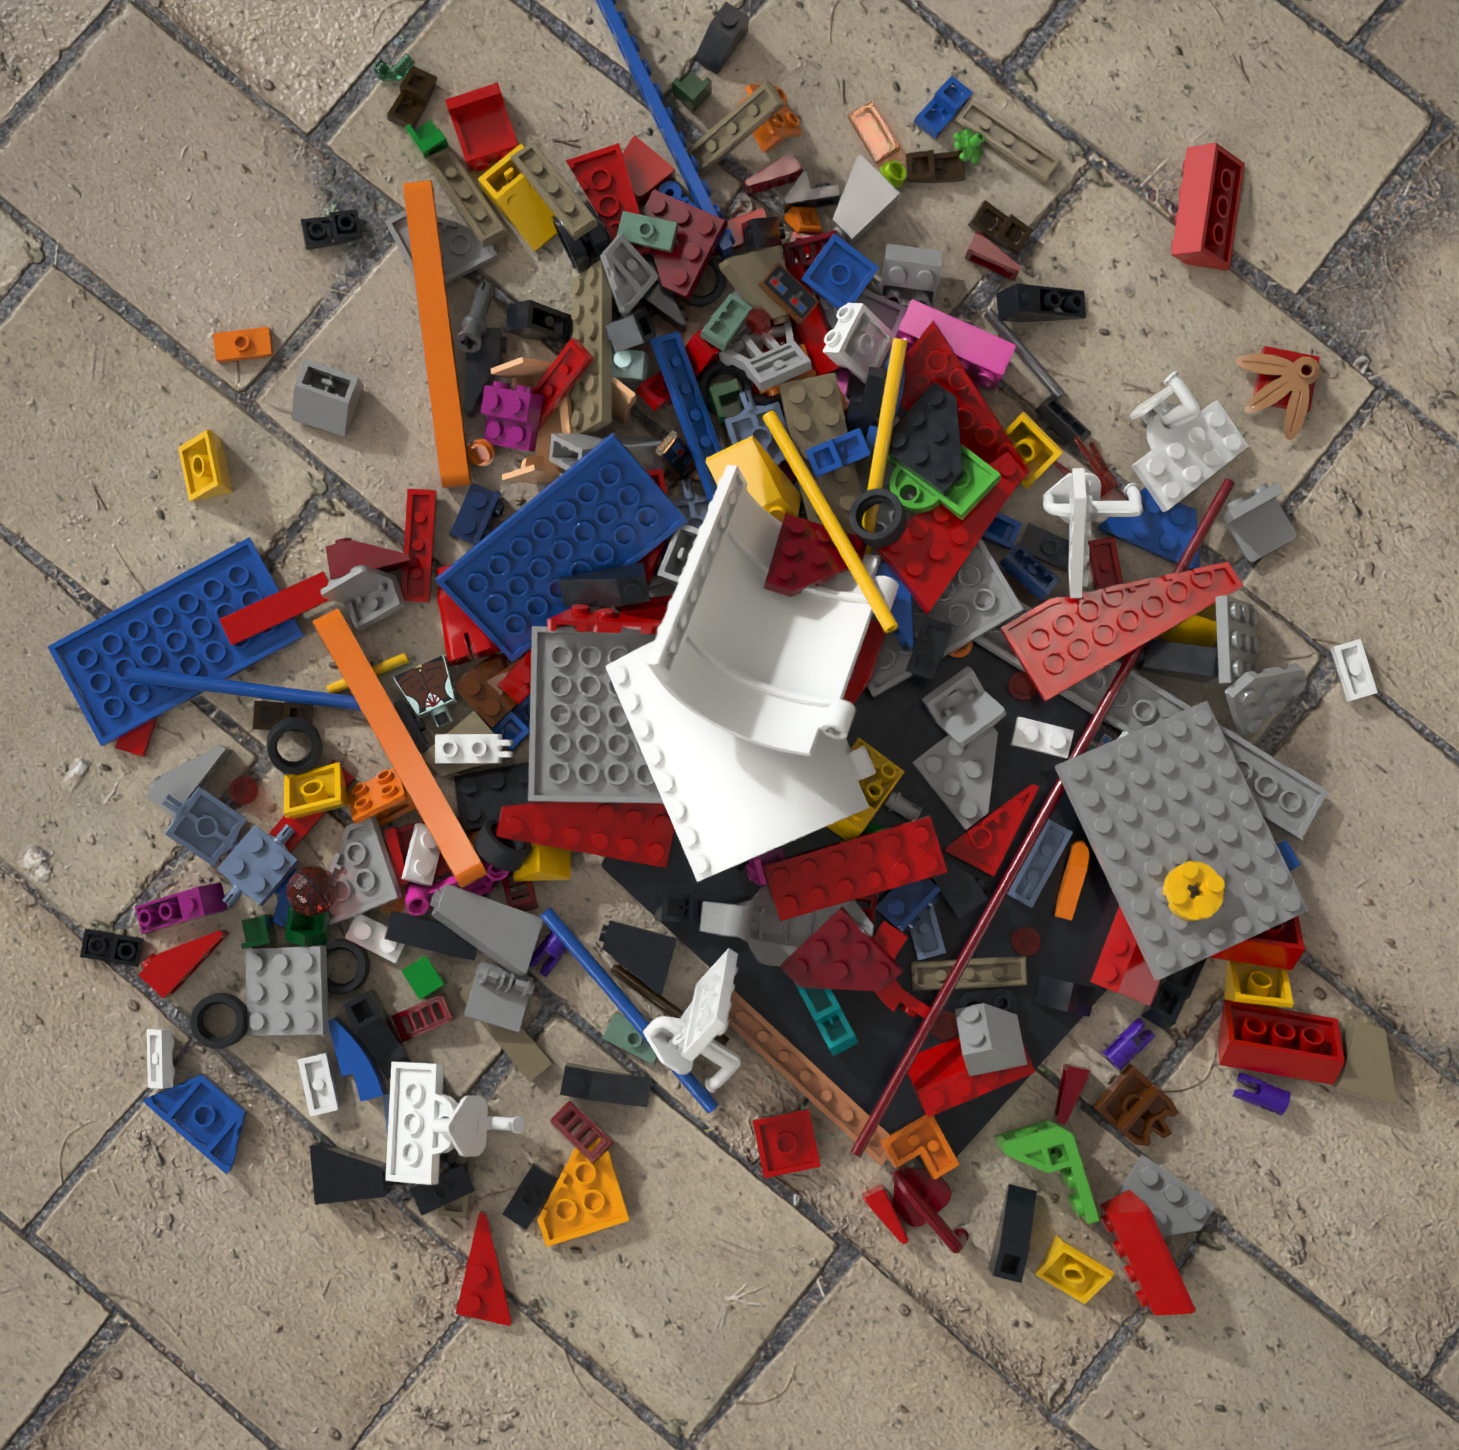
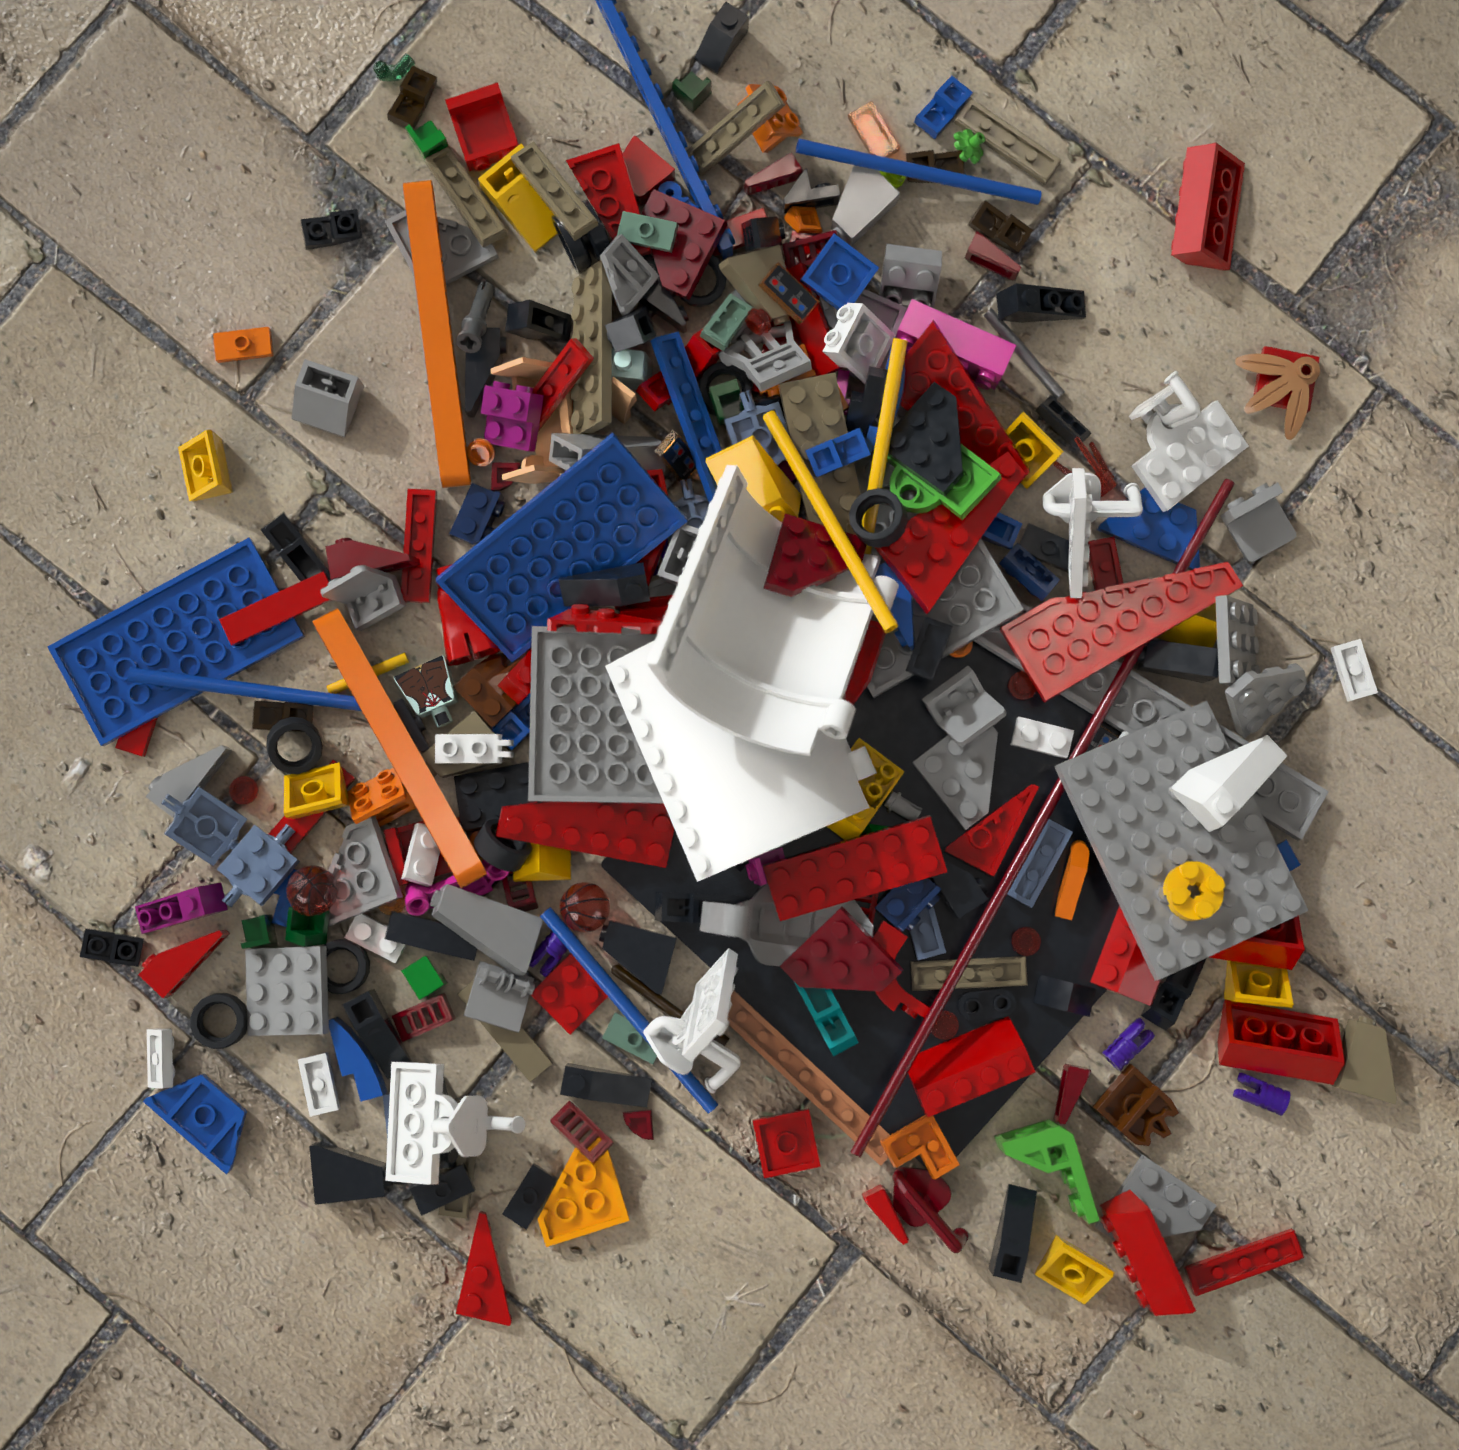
(294, 548): none -> black slope
(498, 469): none -> dark red tile
(569, 994): none -> red plate
(584, 907): none -> clear red piece
(640, 1123): none -> dark red tile
(918, 171): none -> blue piece
(989, 1039): light grey slope -> none
(1226, 783): none -> white wedge
(1243, 1262): none -> red tile

